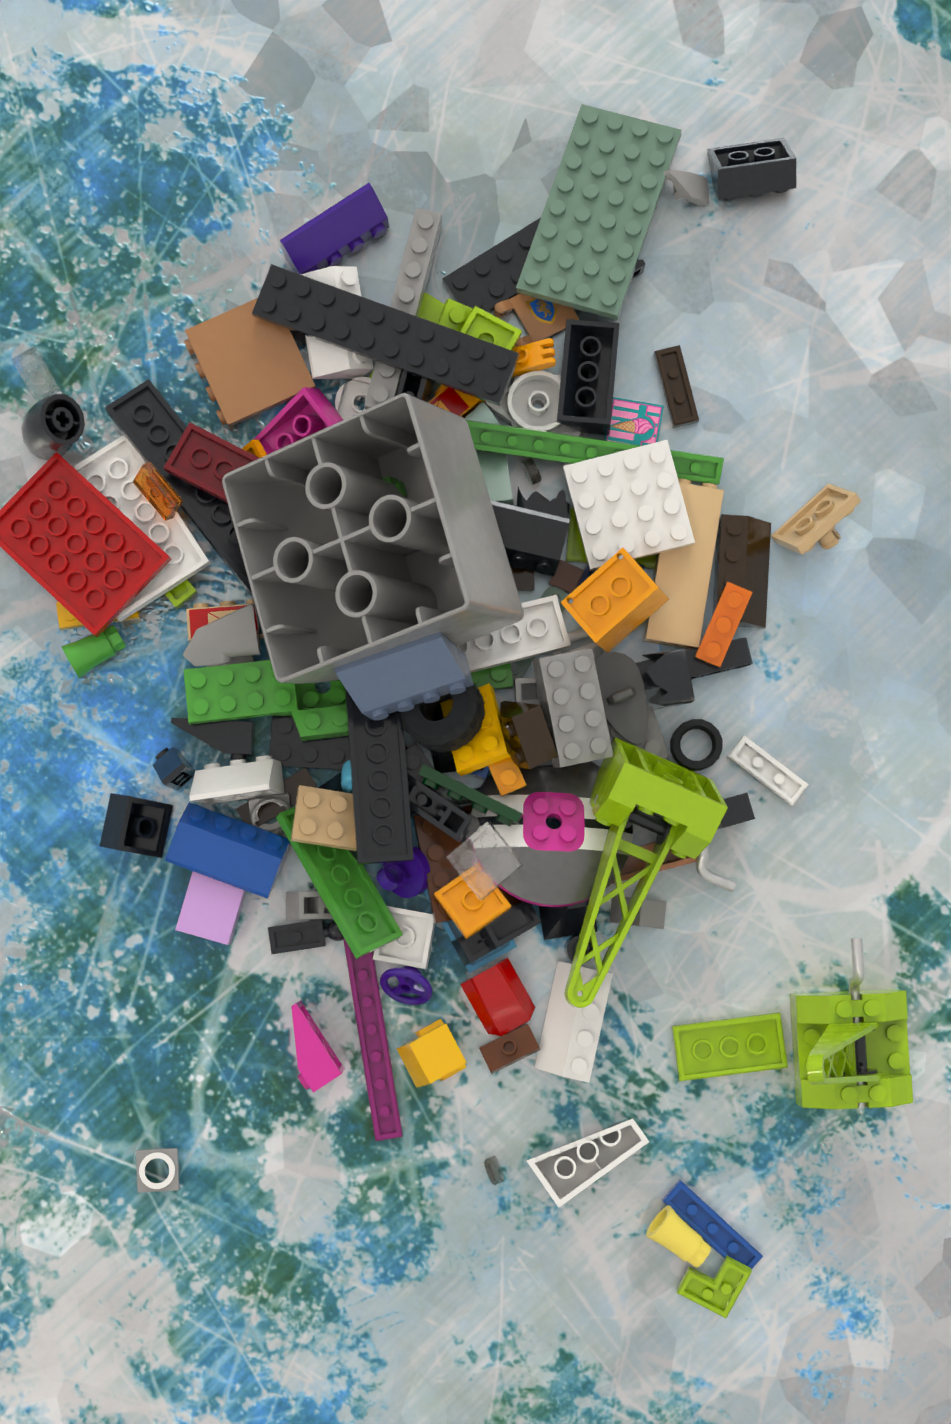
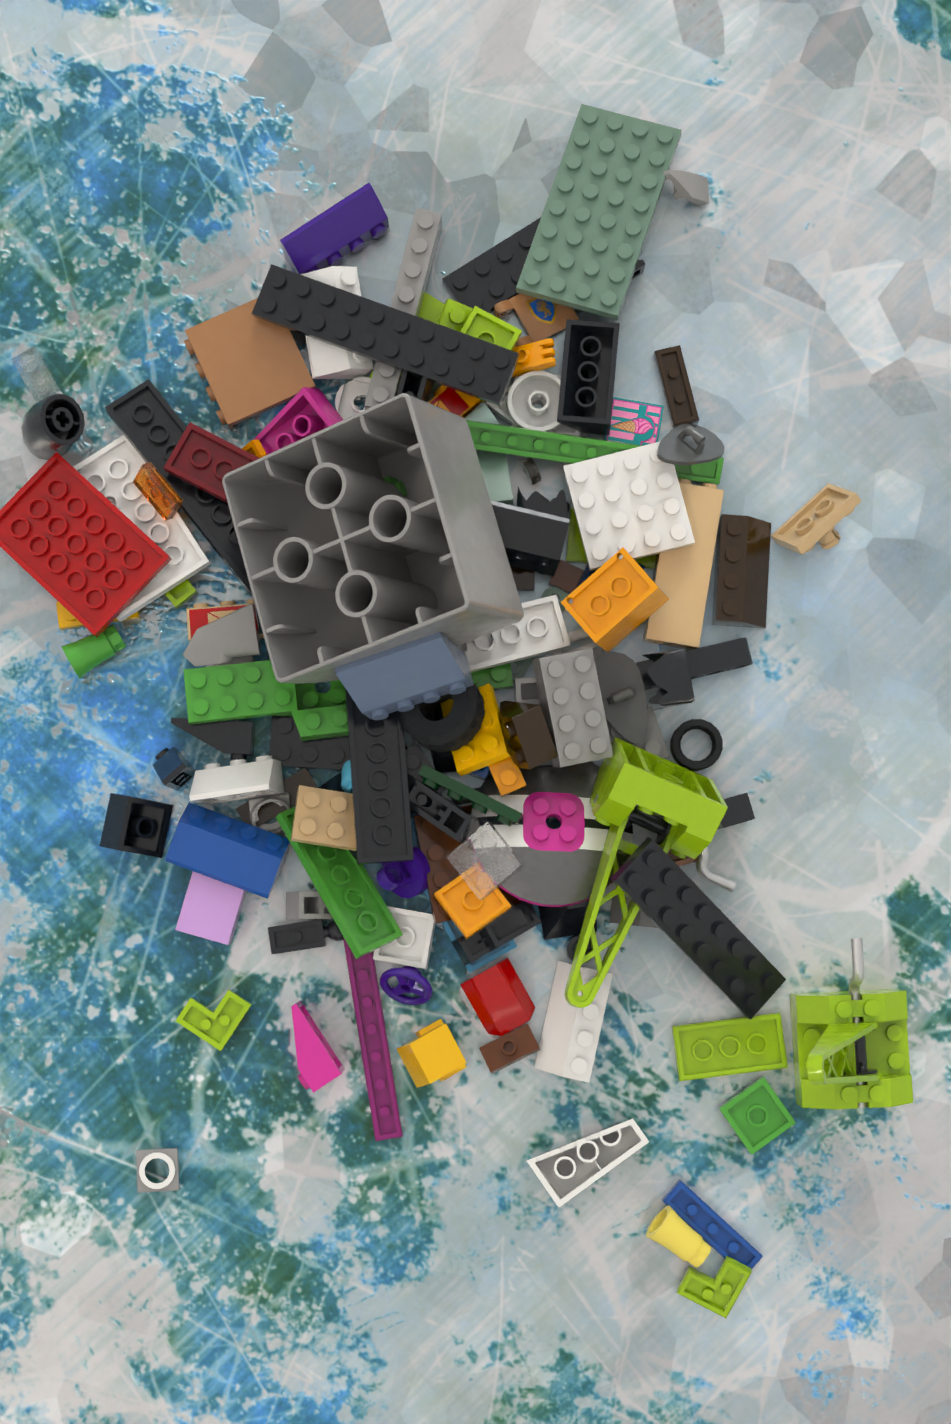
(214, 1026): none -> lime plate
(494, 1170): clear smoke tile -> none
(689, 446): none -> dark grey shield
(698, 928): none -> black plate
(723, 624): orange plate -> none
(752, 169): black slope -> none
(757, 1115): none -> bright green plate
(767, 770): white tile -> none

